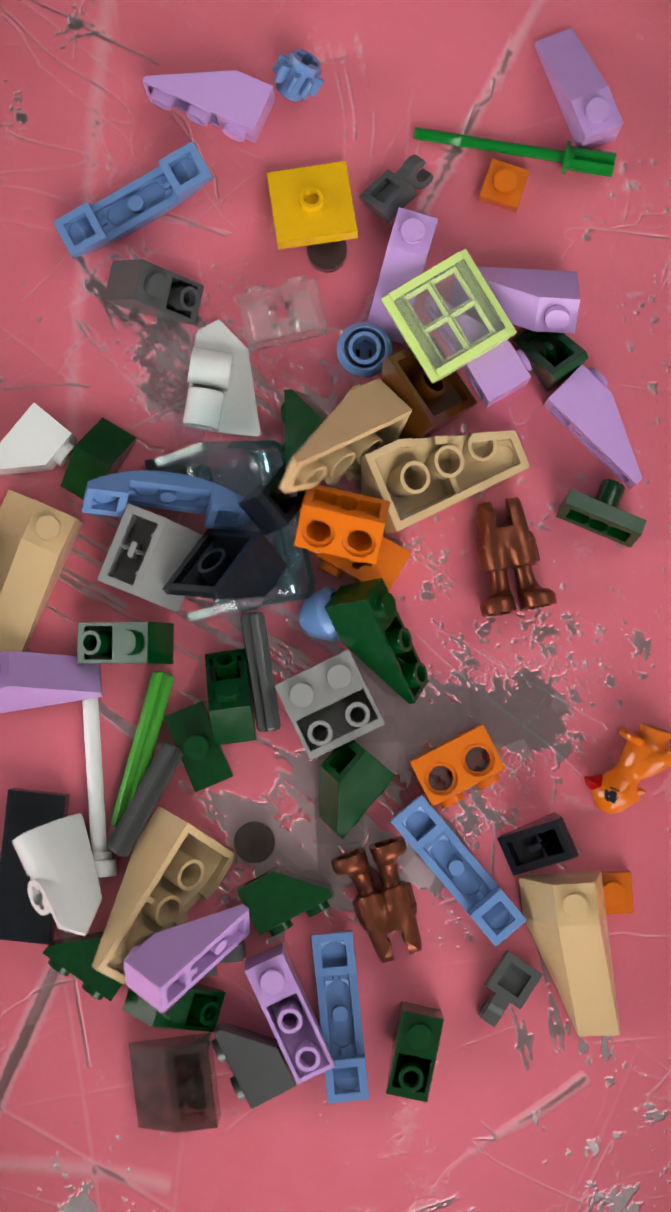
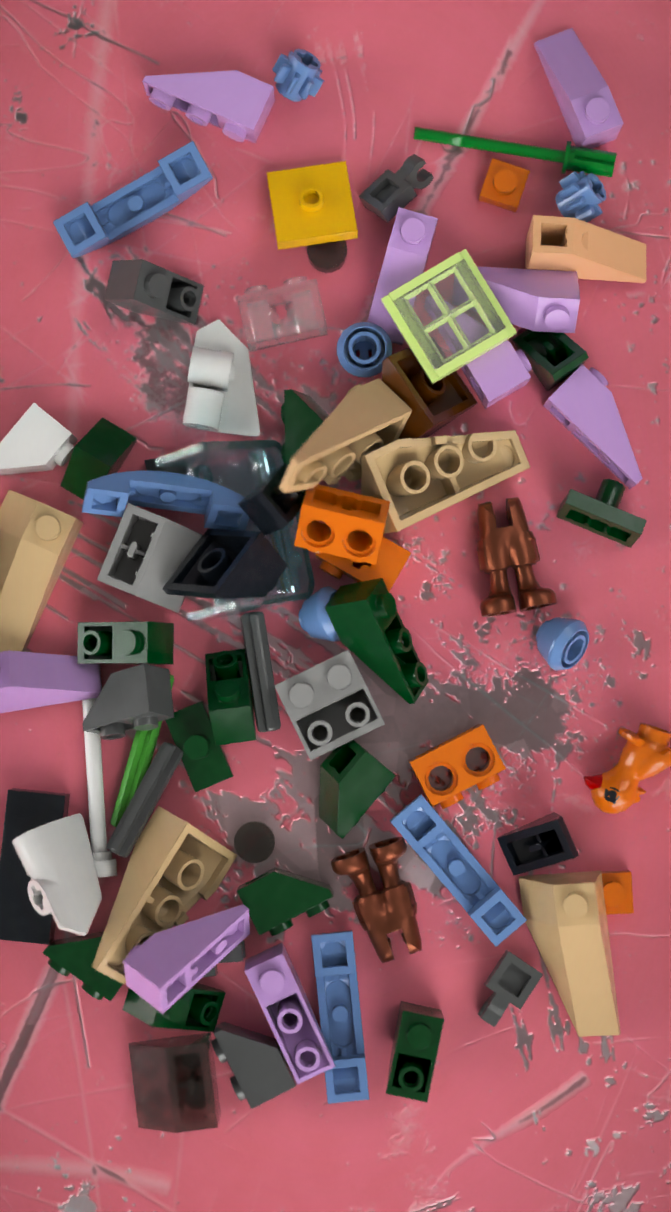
(131, 700): none -> dark grey slope
(562, 642): none -> medium blue cone
(580, 196): none -> medium blue gear
(583, 248): none -> light nougat slope

